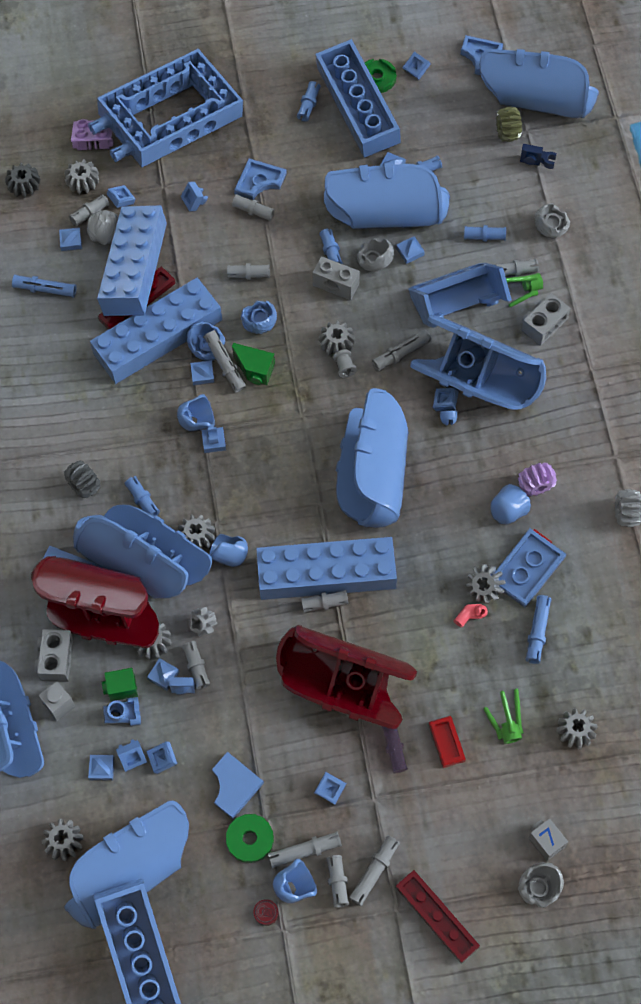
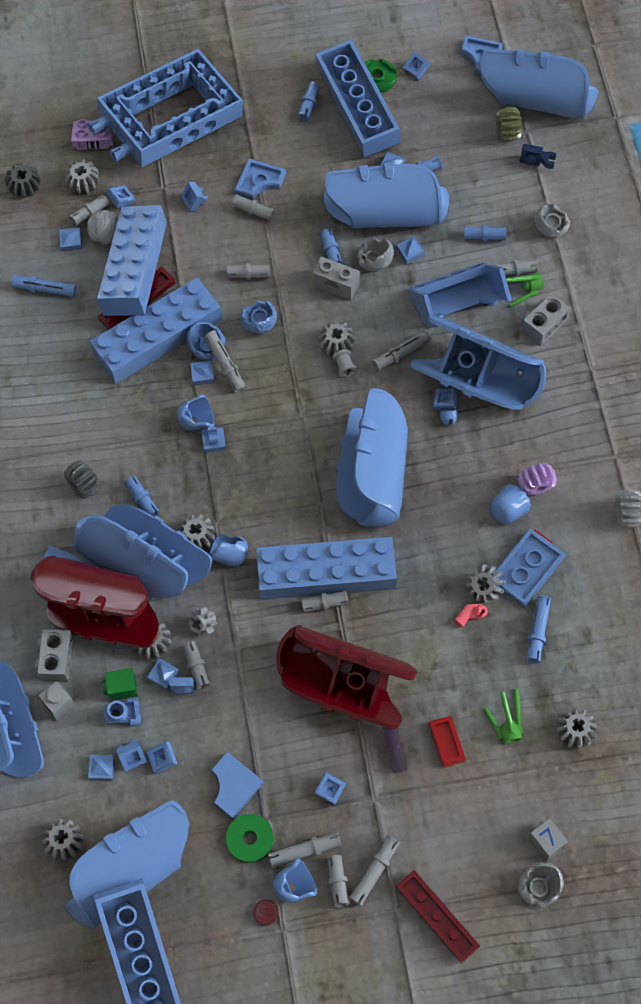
(254, 363): green slope -> none

